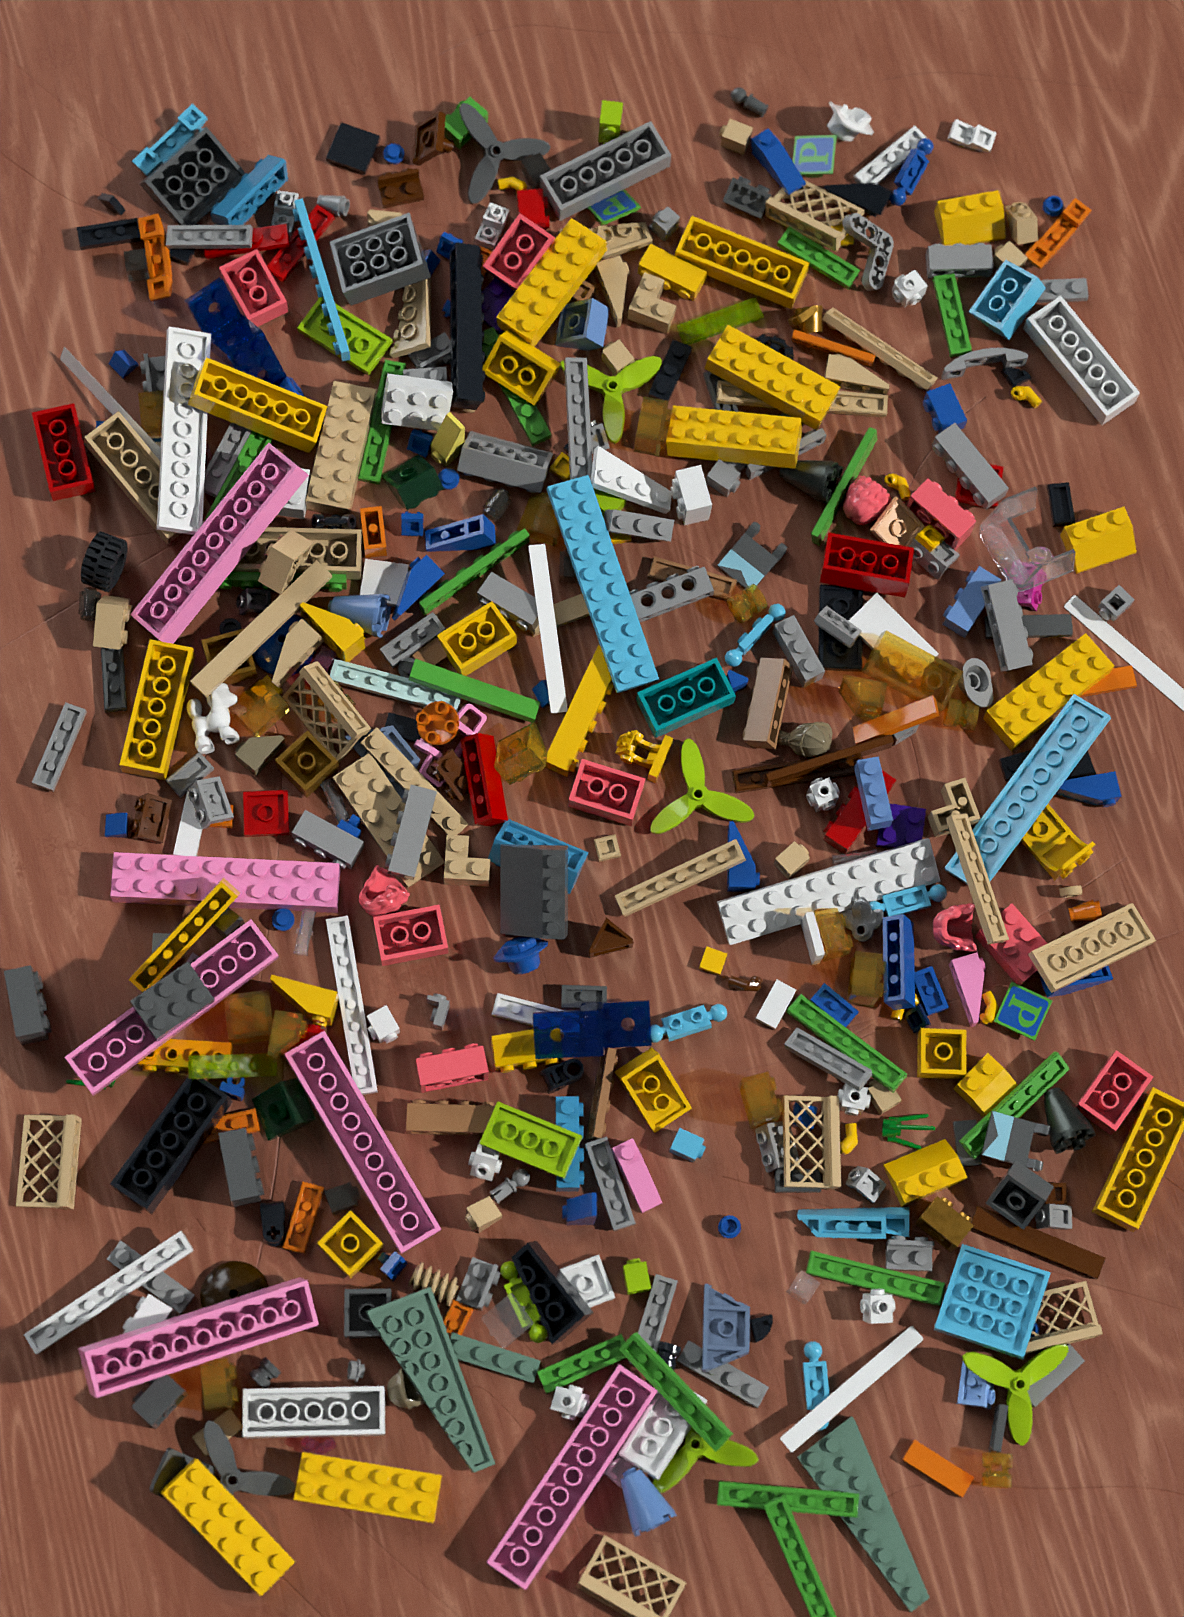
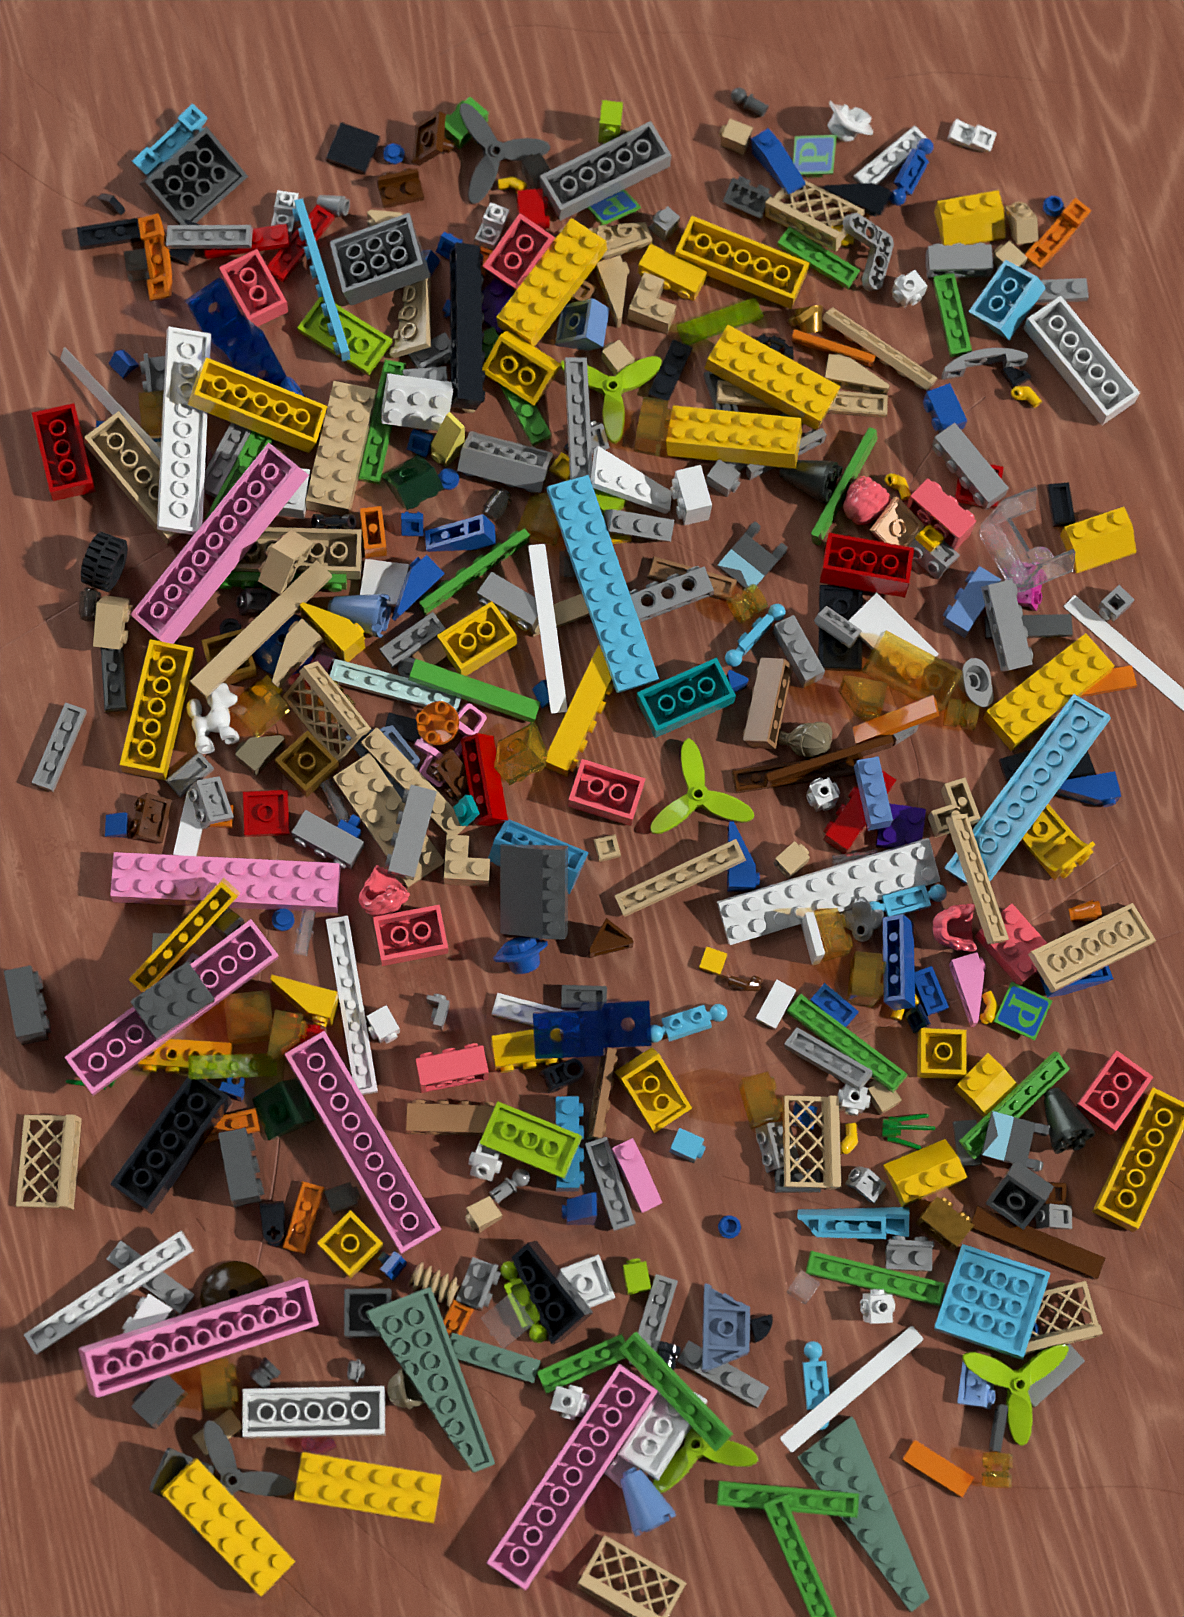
(251, 192): dark azure slope -> none
(466, 810): none -> teal plate
(631, 740): yellow tile -> none
(1071, 891): tan tile -> none

